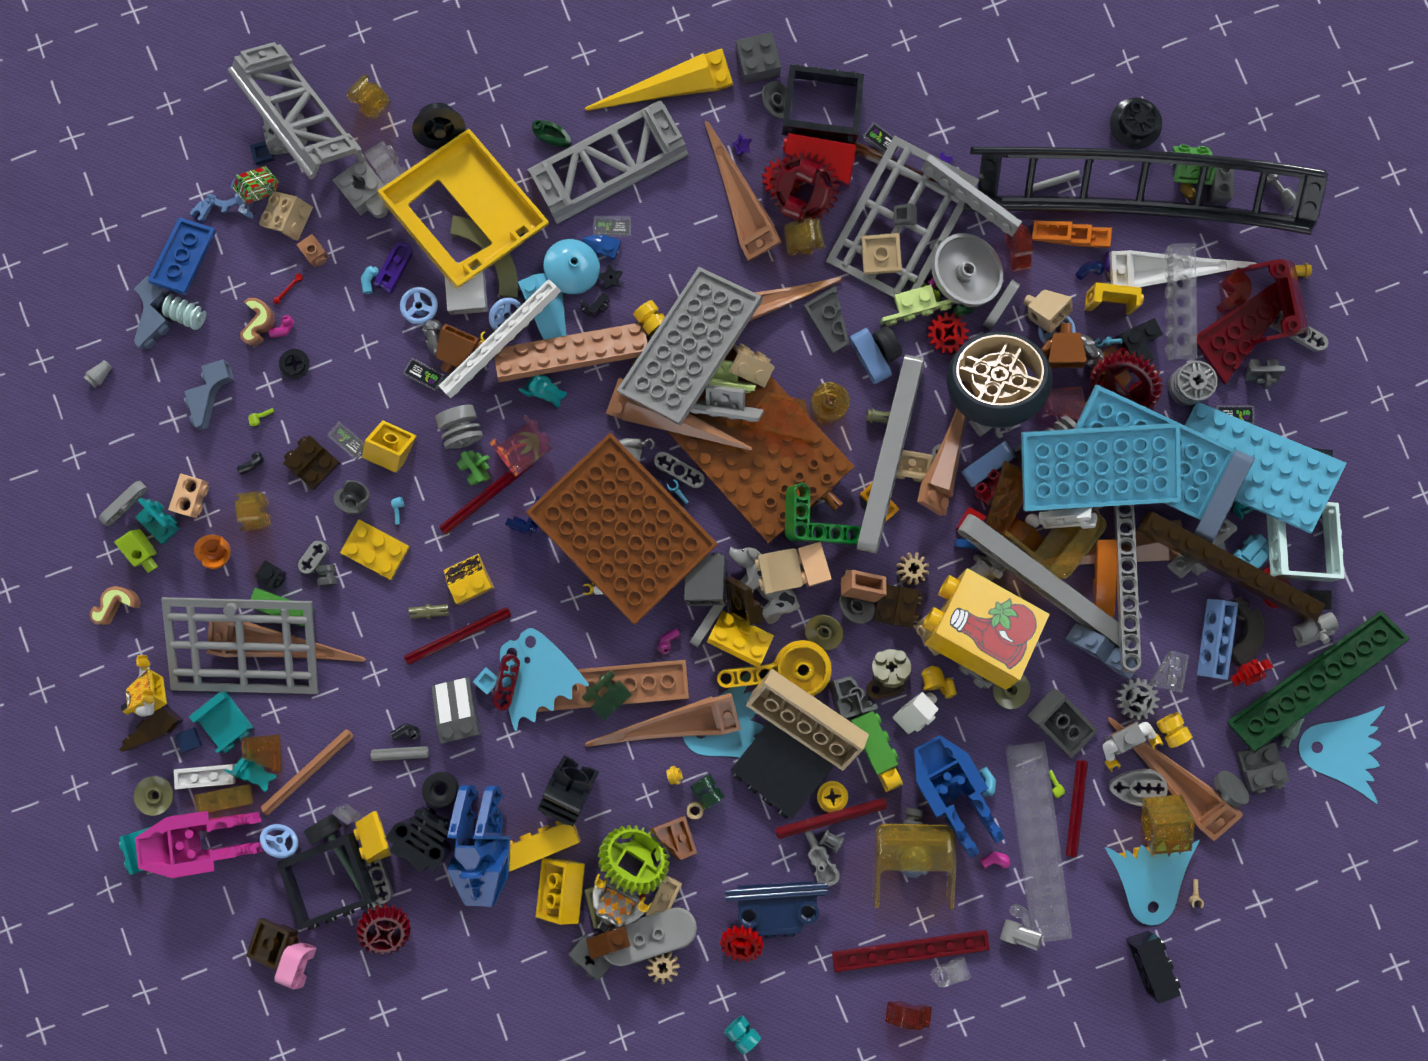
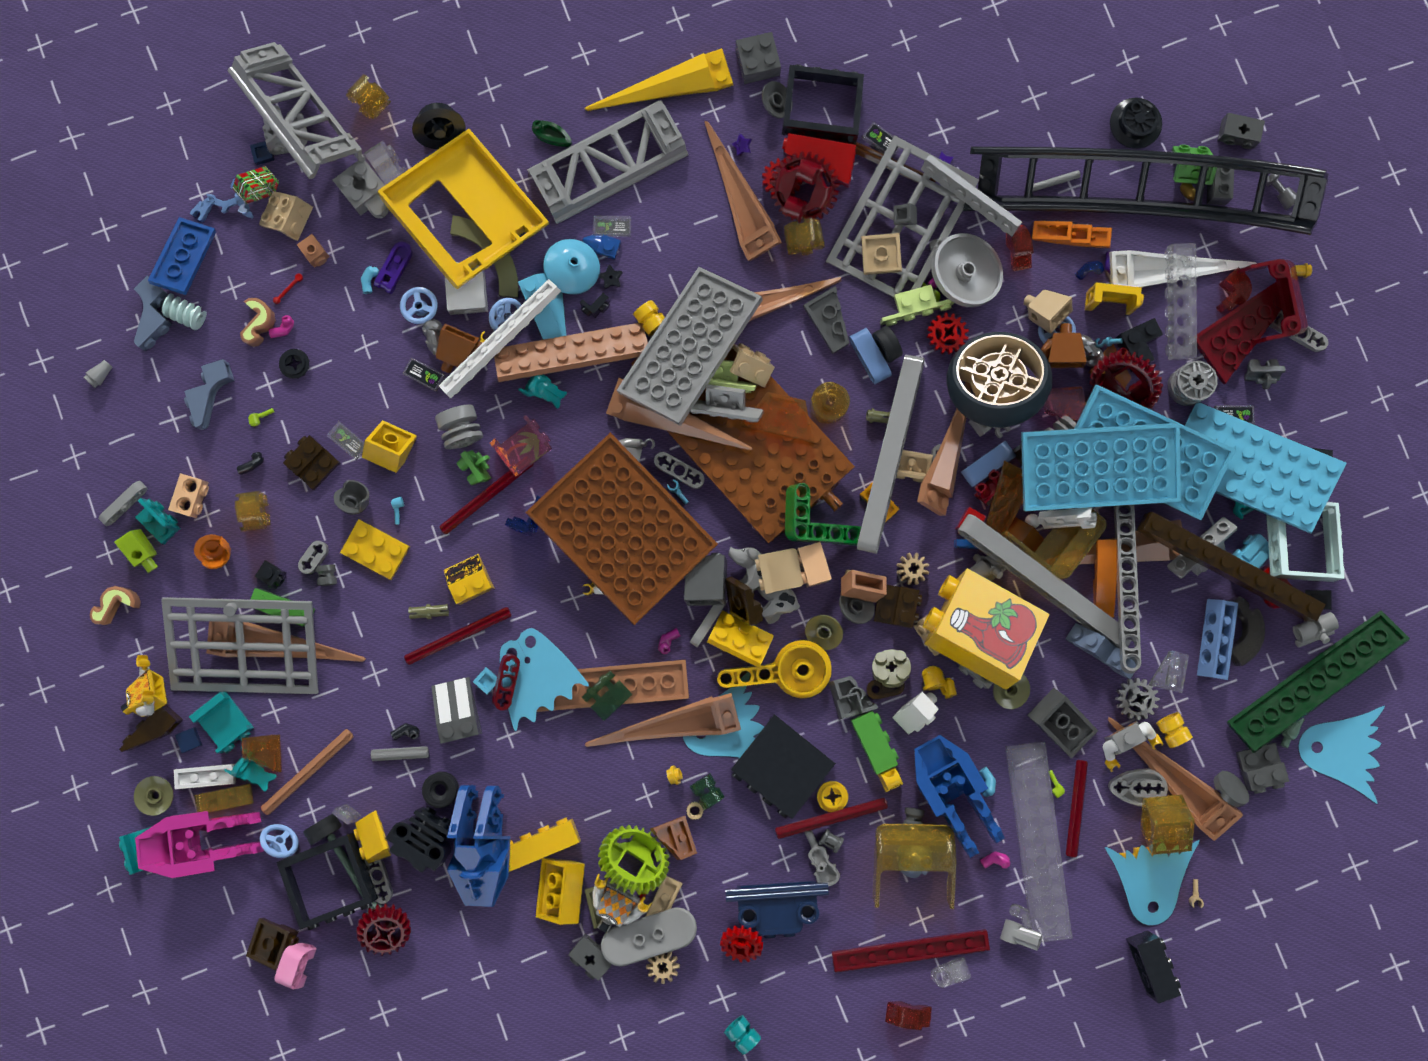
(567, 791): black piece -> none
(608, 942): reddish brown slope -> none
(807, 720): tan brick -> none
(960, 310): dark green arm -> none
(1001, 304): light grey beam -> none
(1224, 496): sand blue beam -> none
(1241, 130): none -> dark grey brick
(1251, 672): red gear -> none

